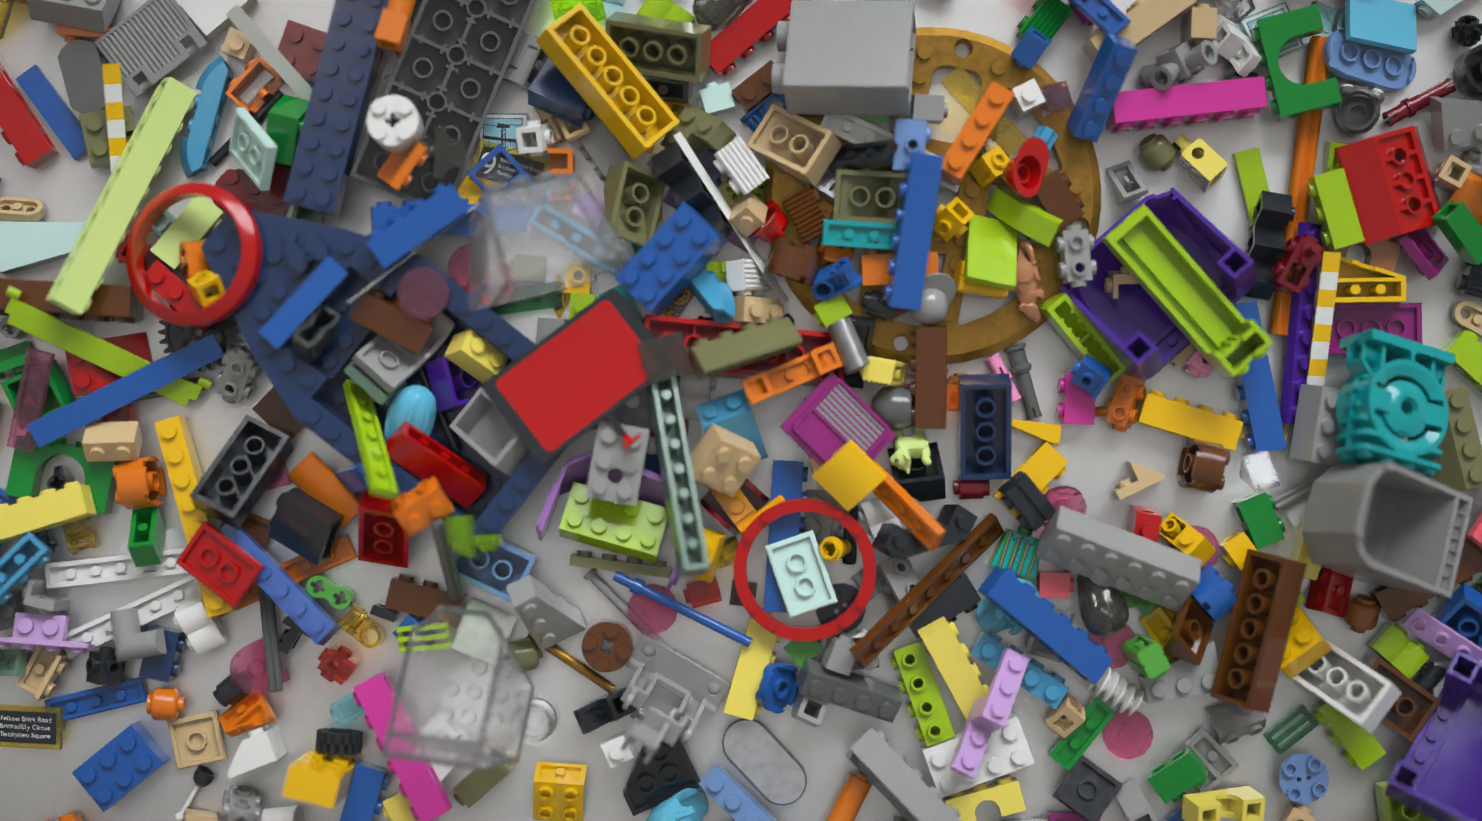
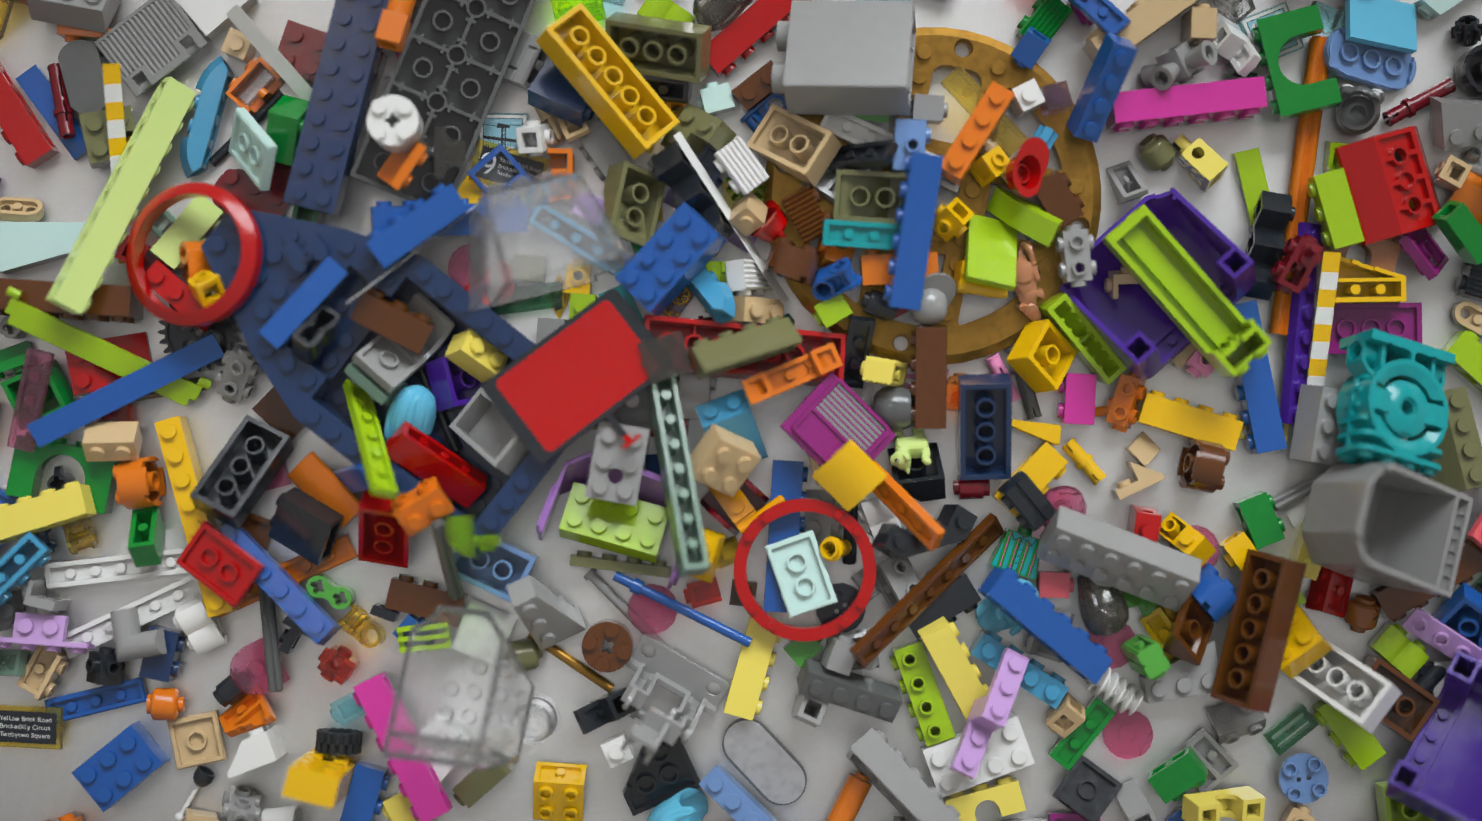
(62, 110): none -> dark red pin
(423, 293): clear pink tile -> none
(768, 693): blue plate -> none
(848, 345): flat silver brick -> none
(1041, 356): none -> yellow brick
(1084, 461): none -> yellow pin
(1090, 375): blue brick -> none
(1143, 449): none -> tan slope
(1258, 471): clear slope -> none

